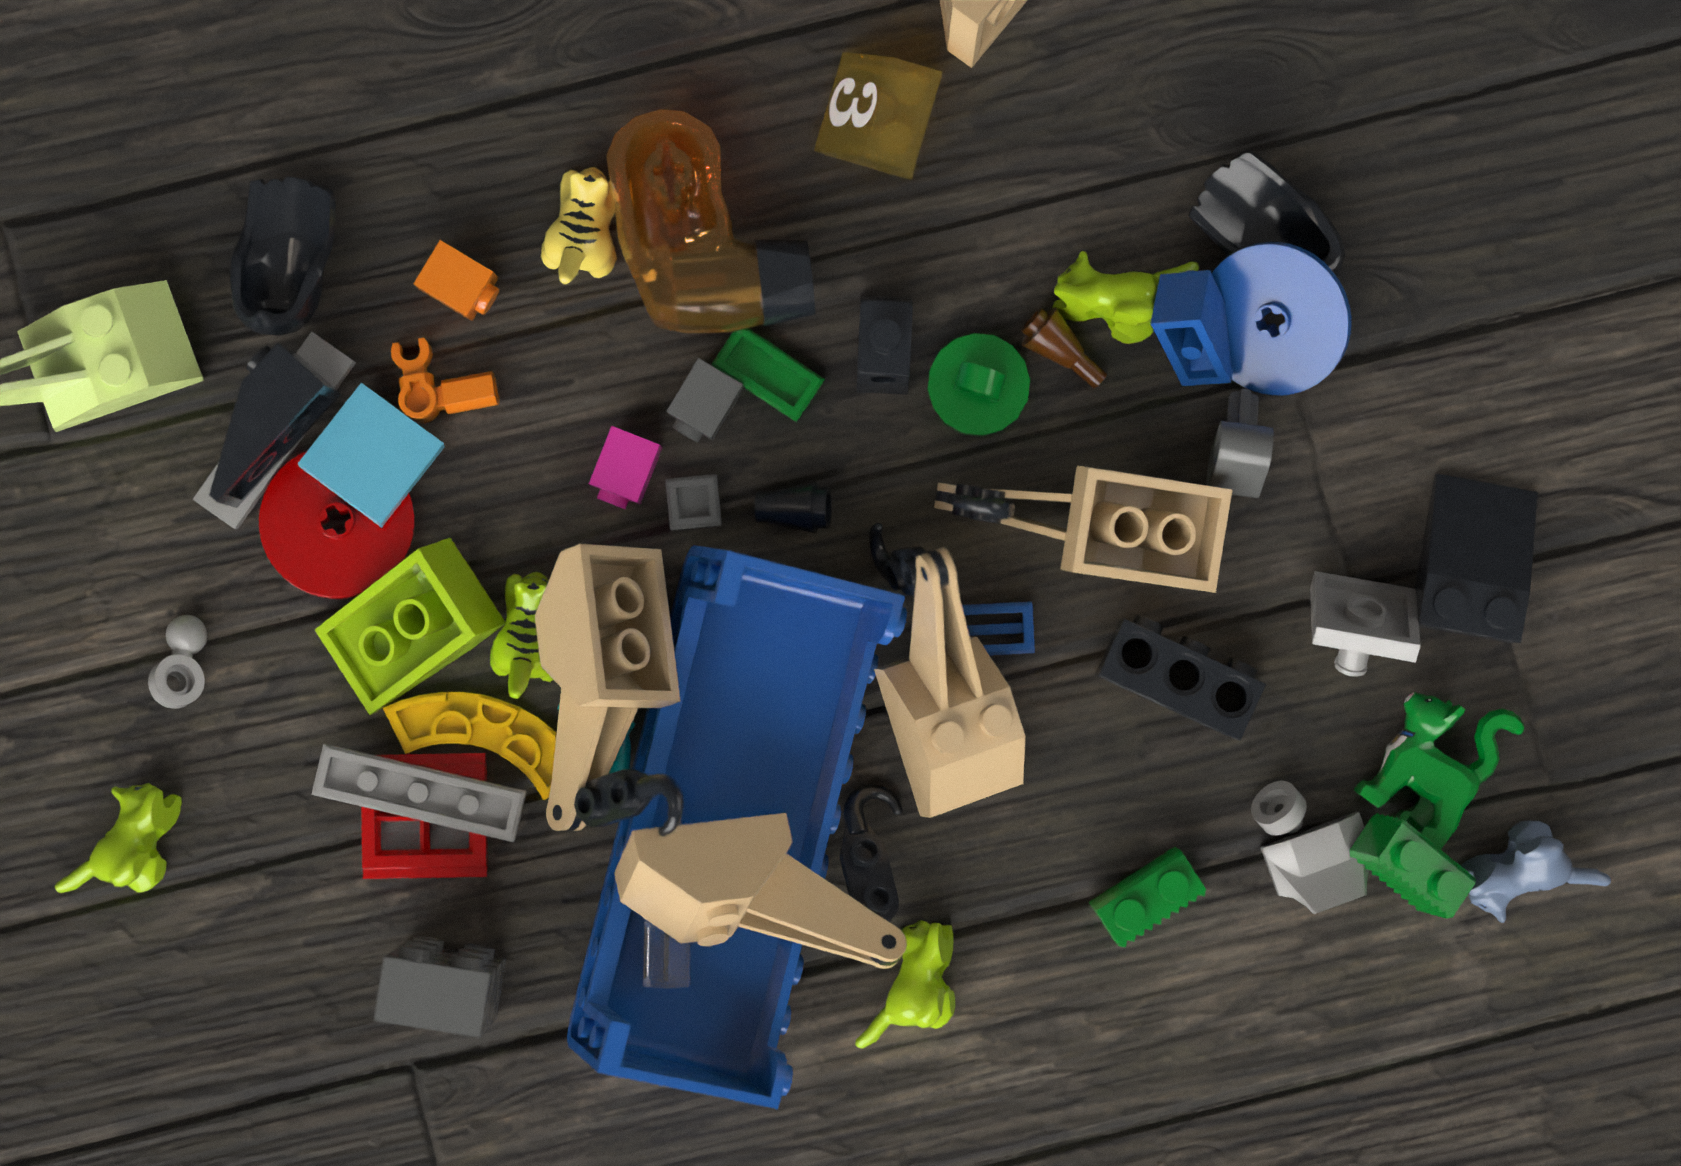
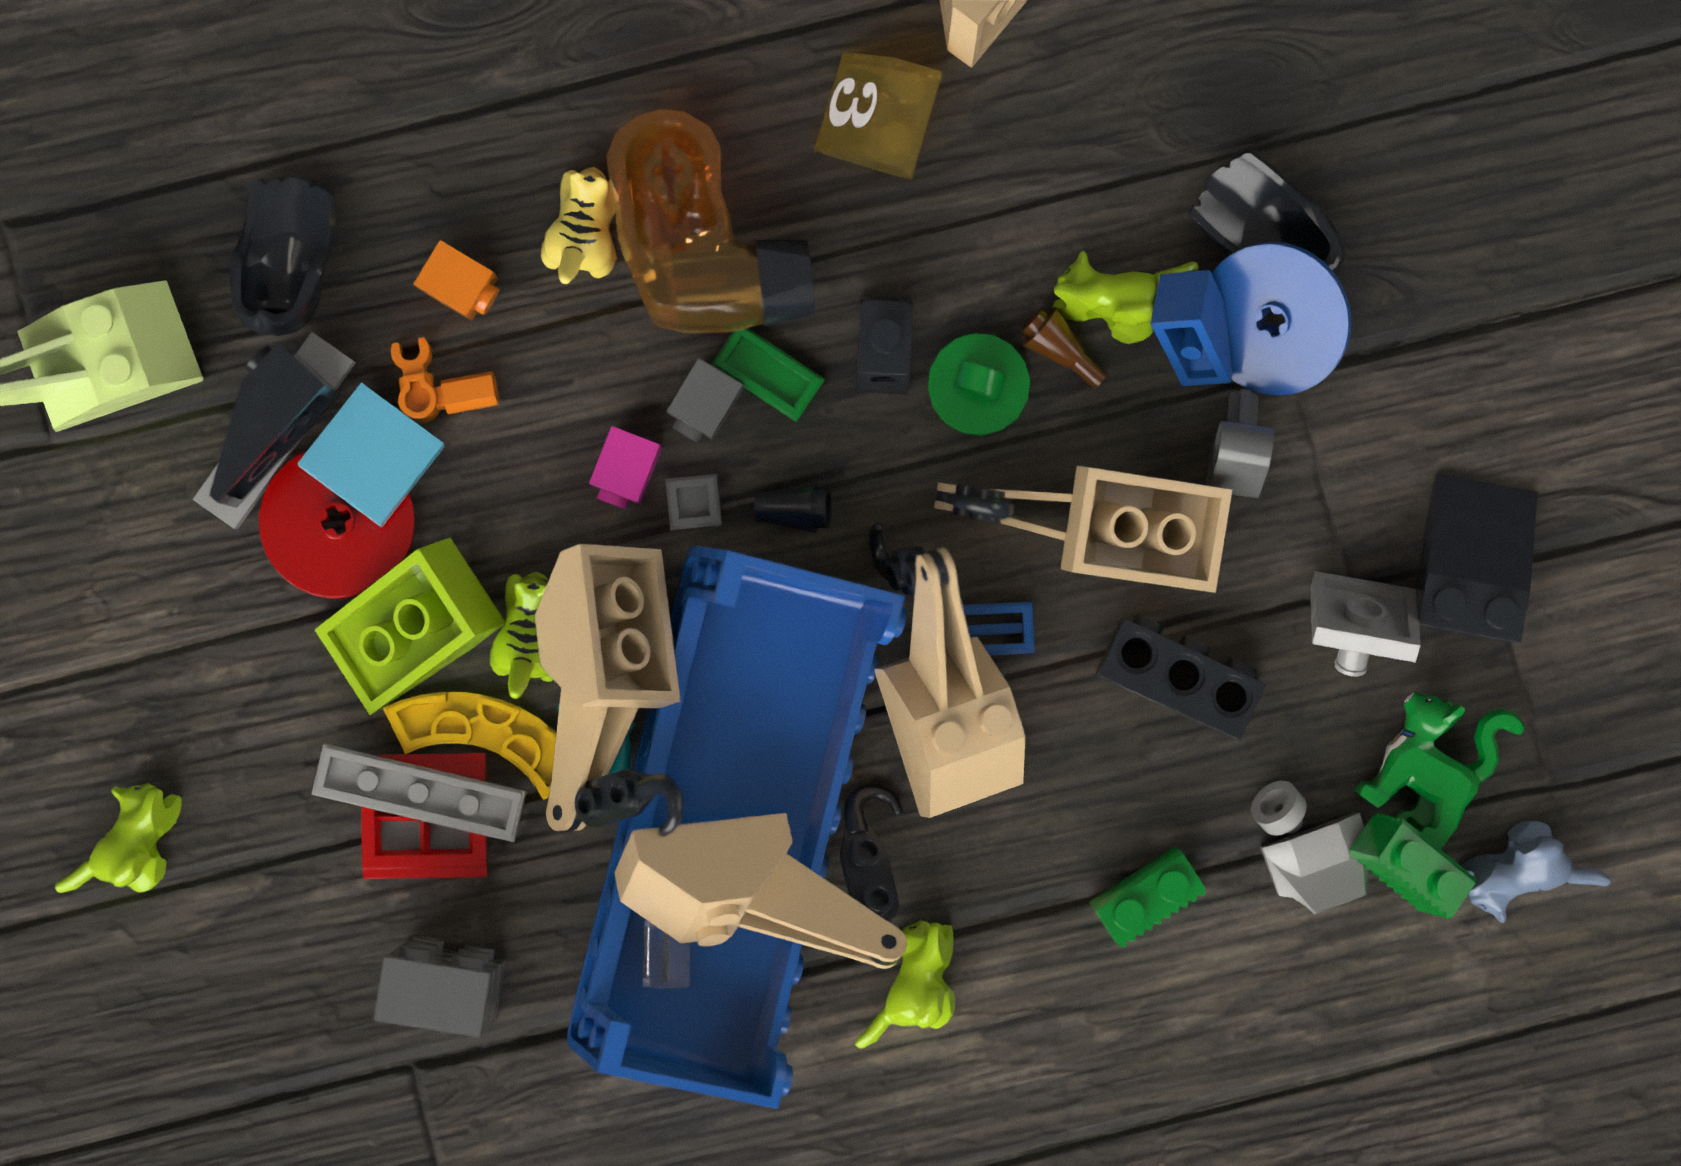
(185, 637): light grey plate -> none

